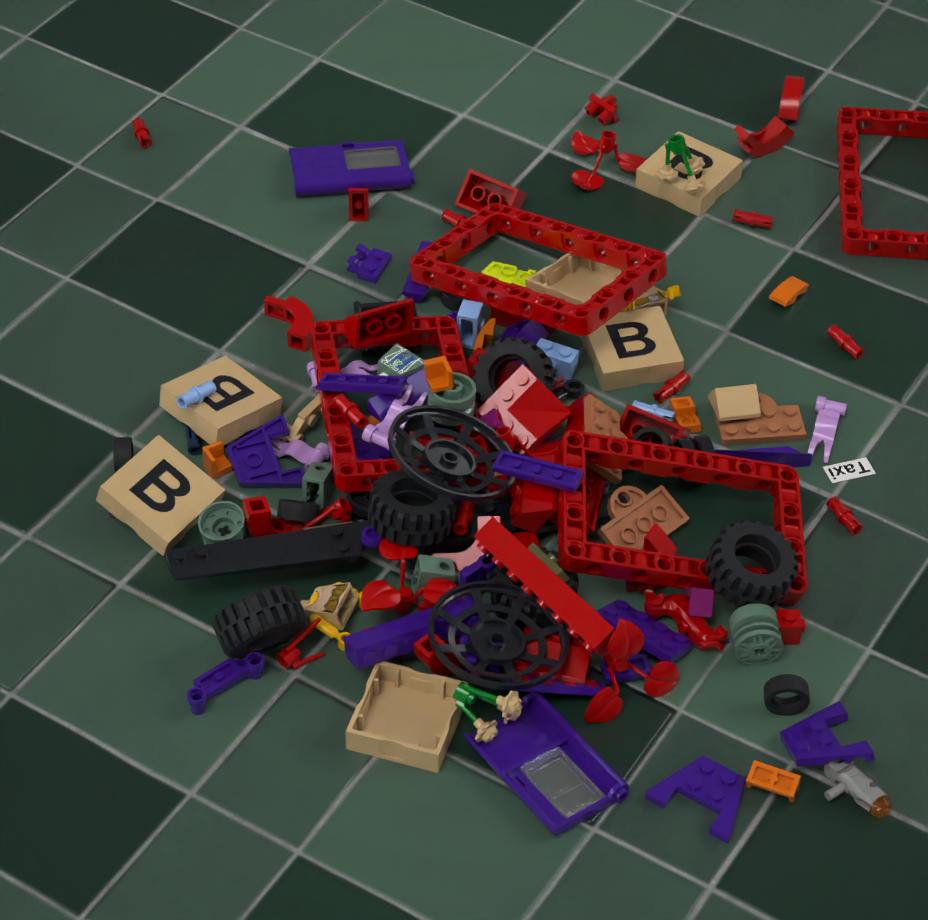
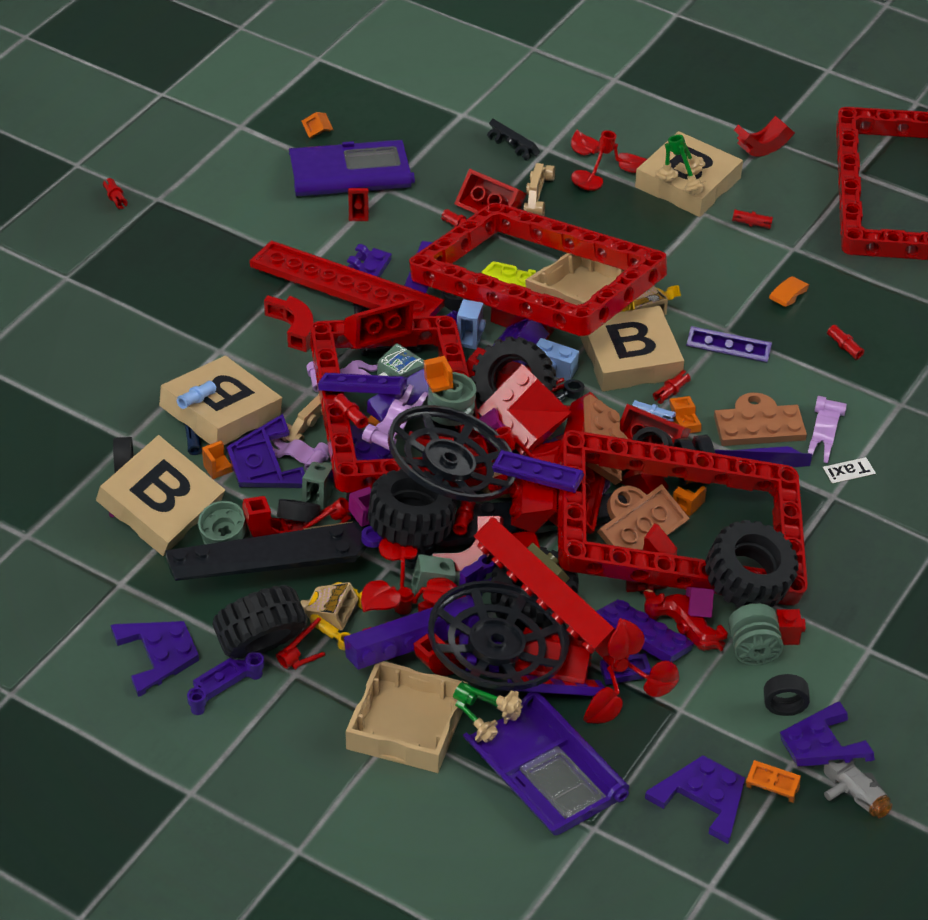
(115, 193): none -> red pin
(141, 133): red pin -> none
(166, 645): none -> dark purple wing
(316, 124): none -> orange panel
(340, 279): none -> red plate
(359, 505): none -> magenta panel
(486, 335): orange slope -> none
(513, 139): none -> black plate
(535, 186): none -> tan plate
(604, 106): red hips -> none
(642, 481): none -> red slope
(689, 500): none -> orange panel
(729, 344): none -> dark purple slope
(735, 402): tan slope -> none
(791, 97): red arch -> none
(844, 515): red pin -> none

